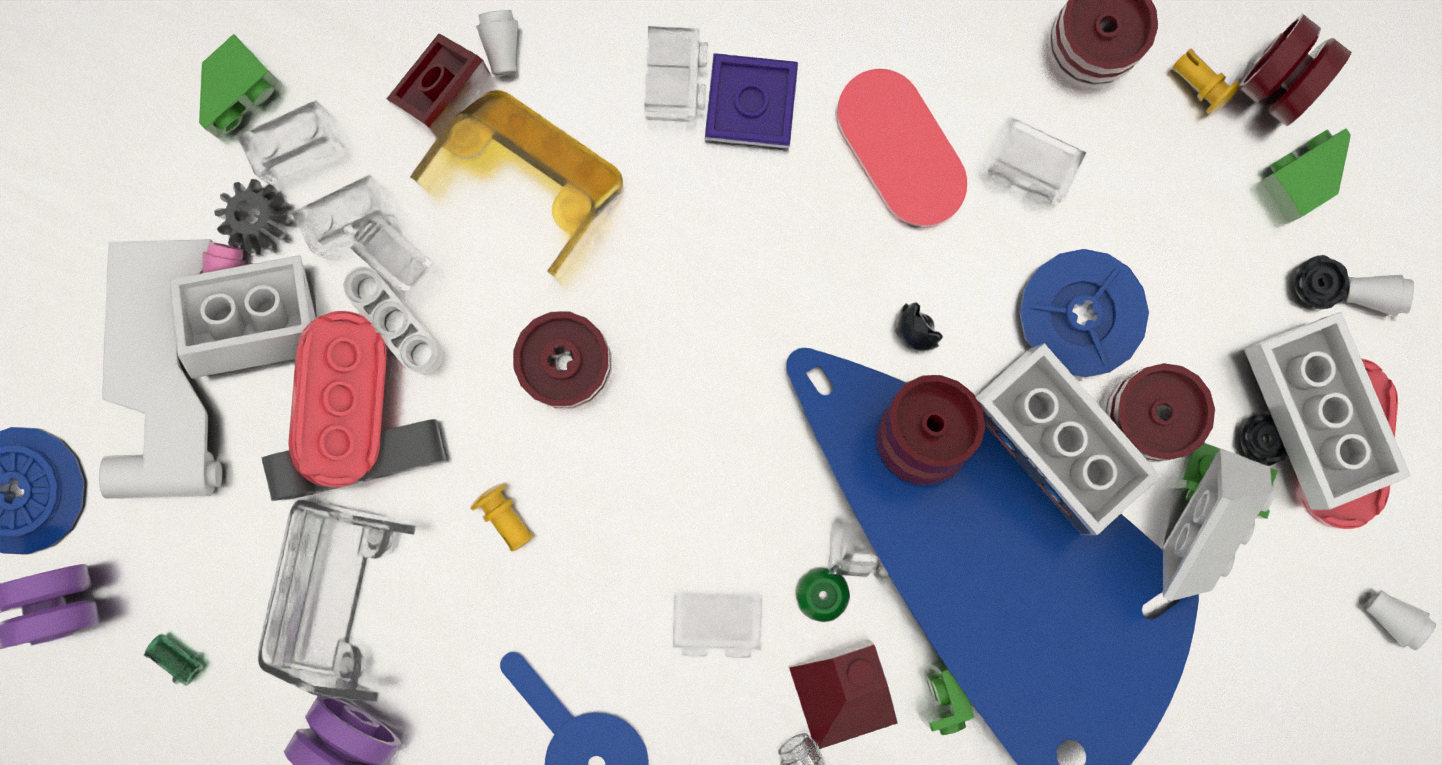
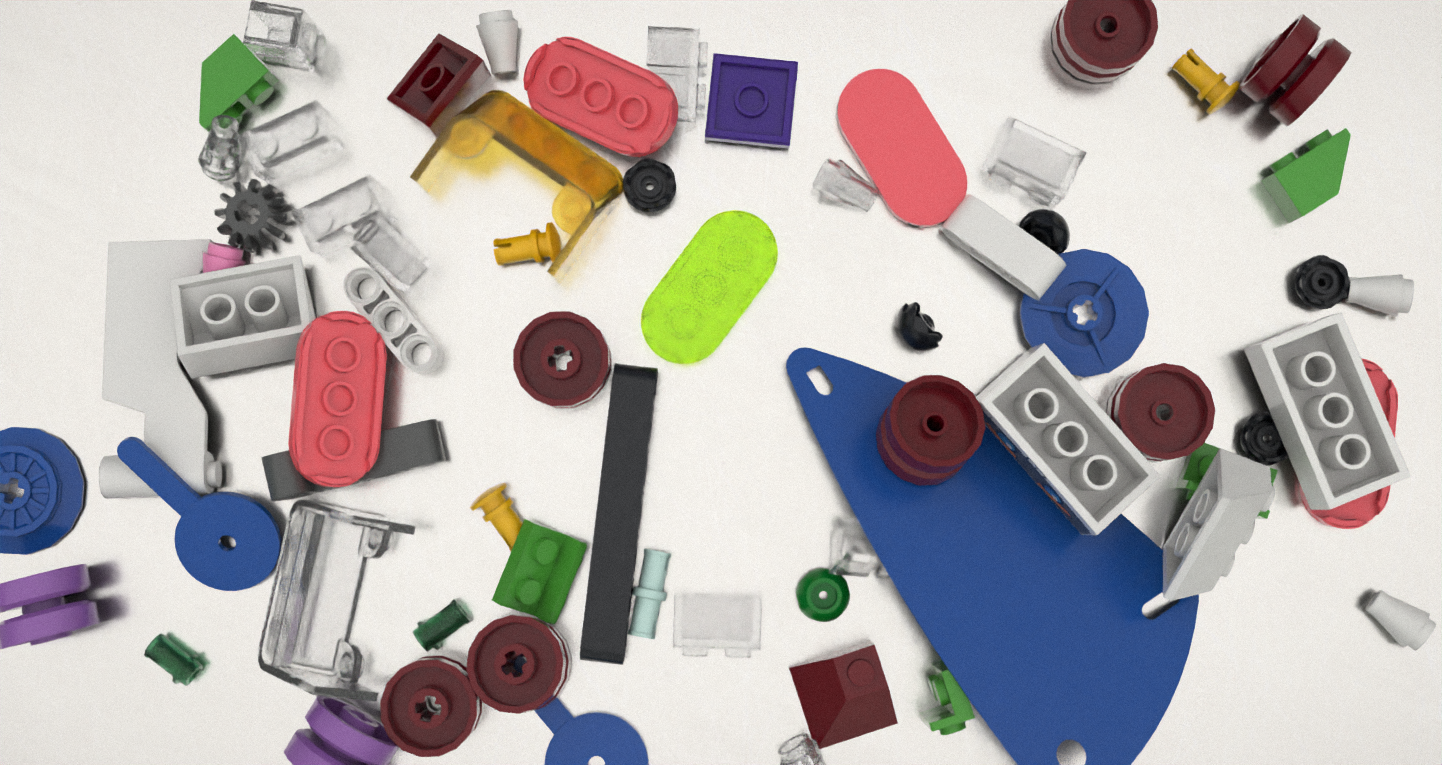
(206, 521): none -> blue piece
(221, 151): none -> clear cone
(284, 36): none -> clear piece
(411, 720): none -> dark red wheel
(440, 626): none -> clear green pin
(493, 664): none -> dark red wheel
(528, 247): none -> yellow pin
(539, 571): none -> bright green bracket
(601, 96): none -> coral tile
(618, 514): none -> black beam
(646, 172): none -> black plate
(649, 594): none -> light aqua pin
(709, 287): none -> clear neon green tile
(843, 184): none -> clear cone
(1003, 247): none -> white beam
(1048, 228): none -> black plate

